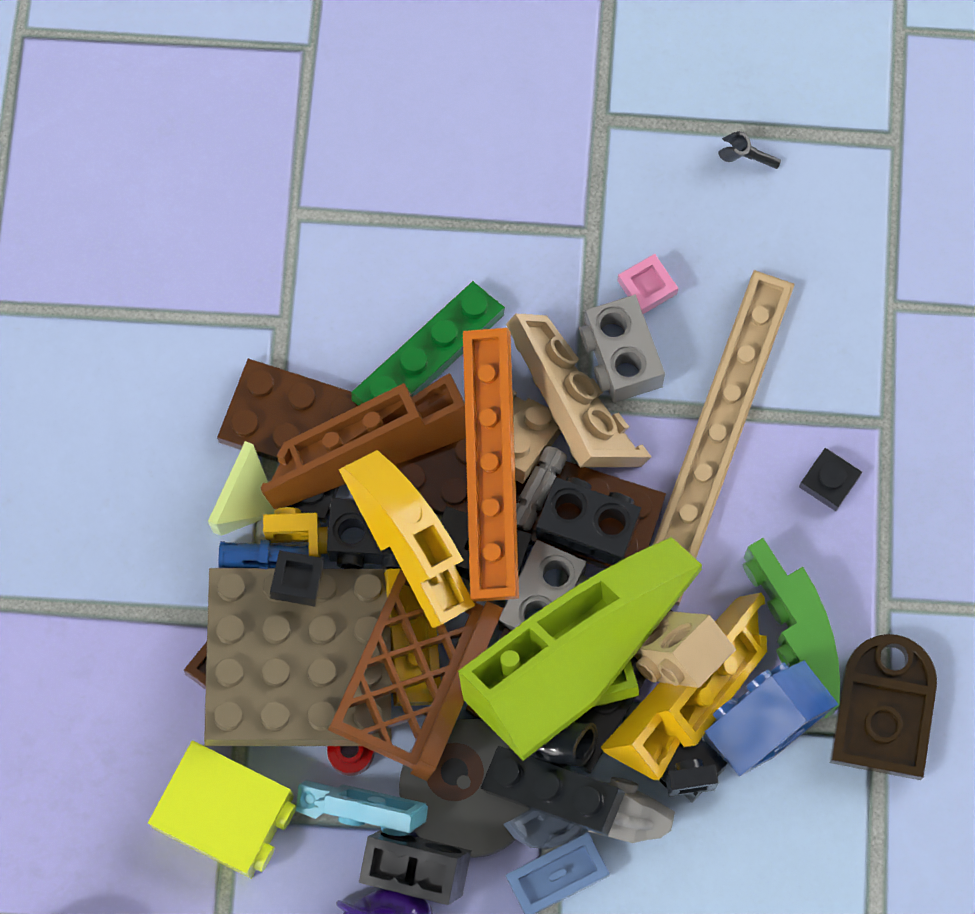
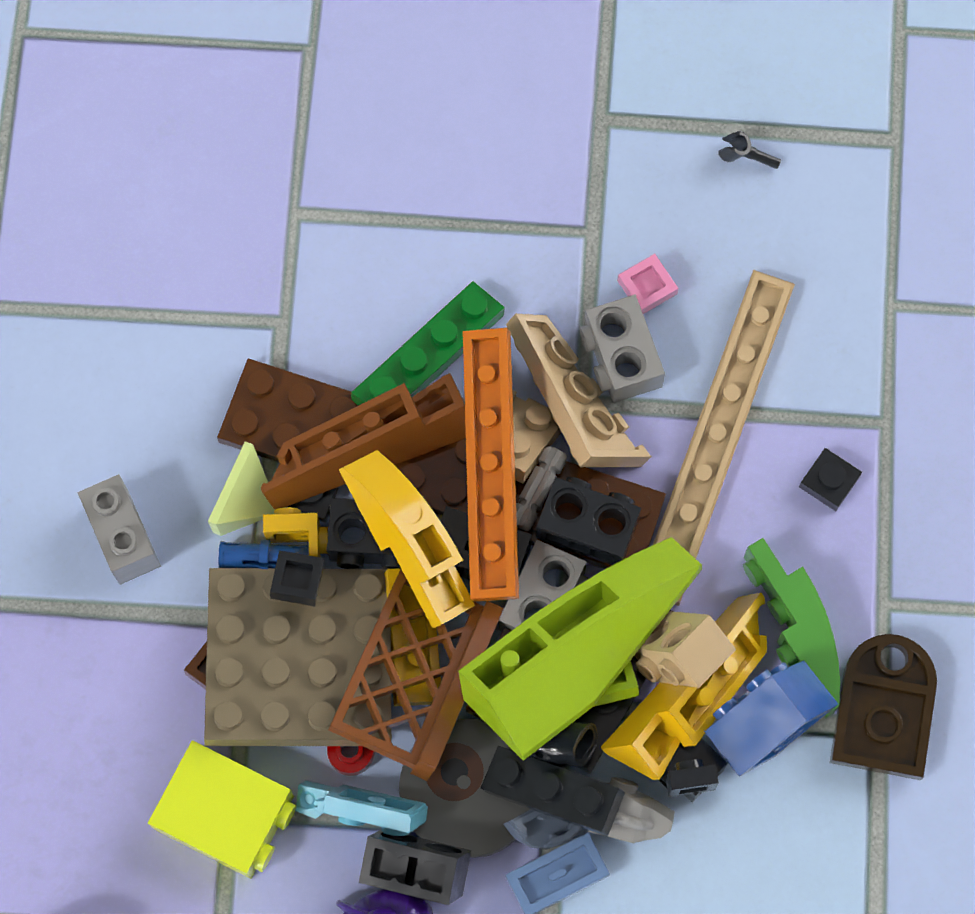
(119, 529): none -> light grey brick

